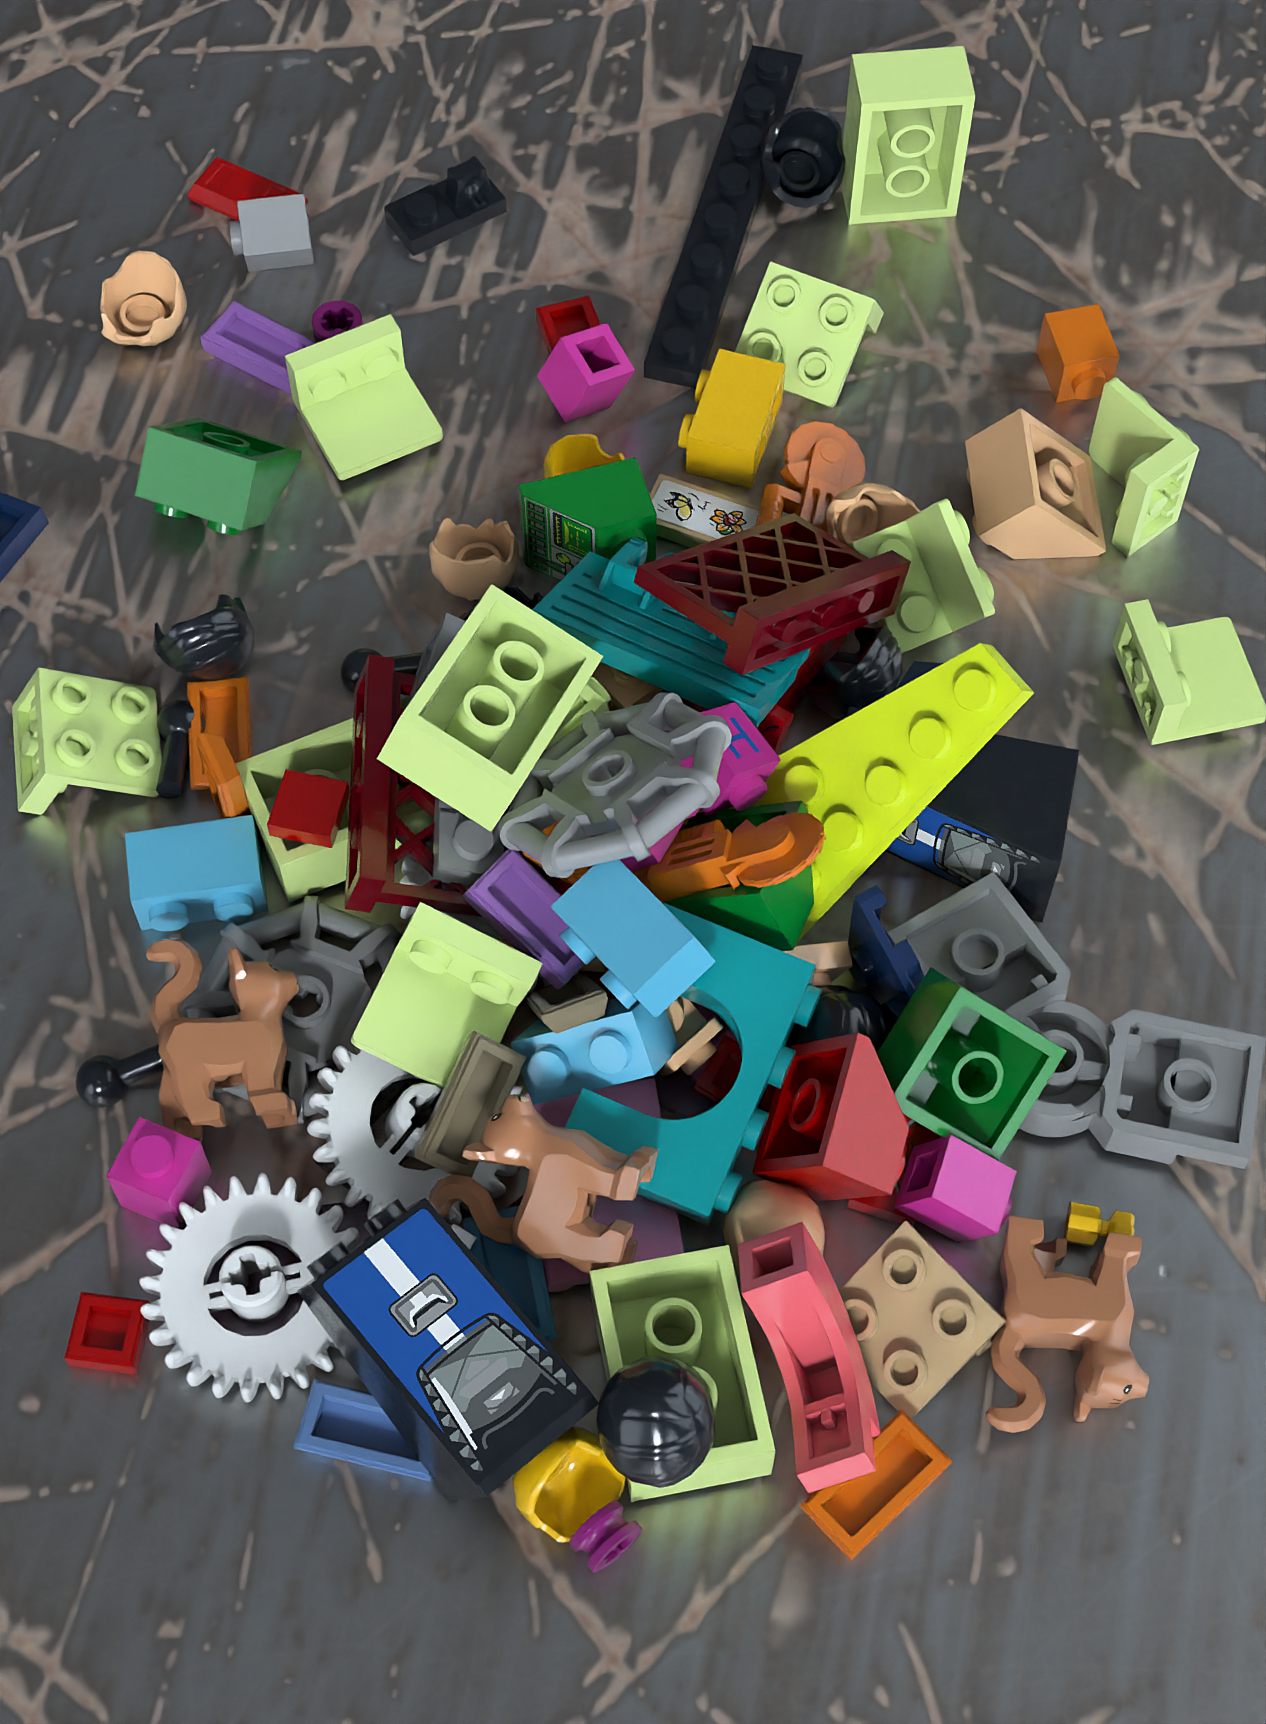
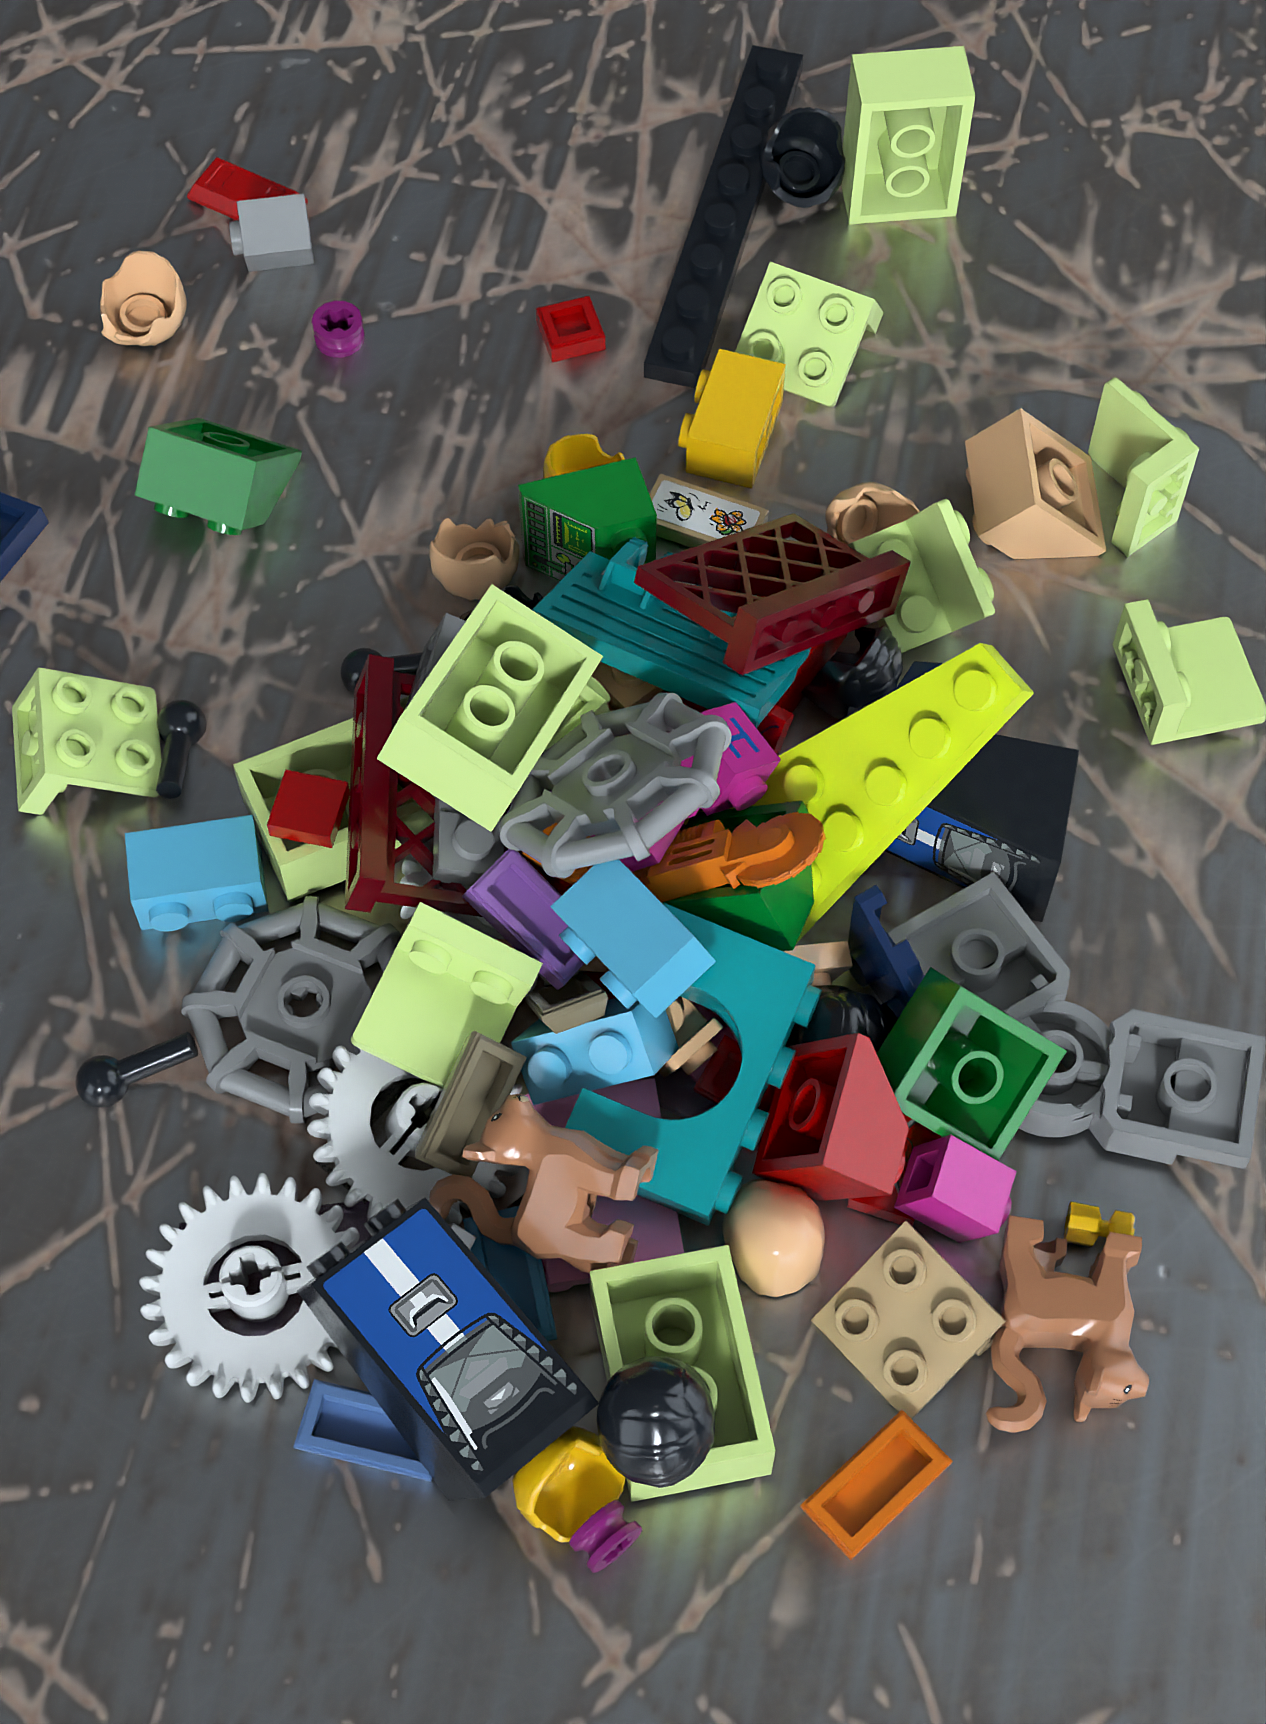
(107, 1333): red tile -> none
(159, 1172): dark pink brick -> none
(209, 644): black hair -> none
(222, 776): orange tile -> none
(223, 1050): nougat animal -> none
(226, 715): orange tile -> none
(254, 344): medium lavender tile -> none
(361, 398): yellowish green bracket -> none
(446, 207): black hinge -> none
(585, 372): dark pink brick -> none
(816, 1353): coral arch -> none
(817, 467): orange piece -> none
(1077, 352): orange brick -> none

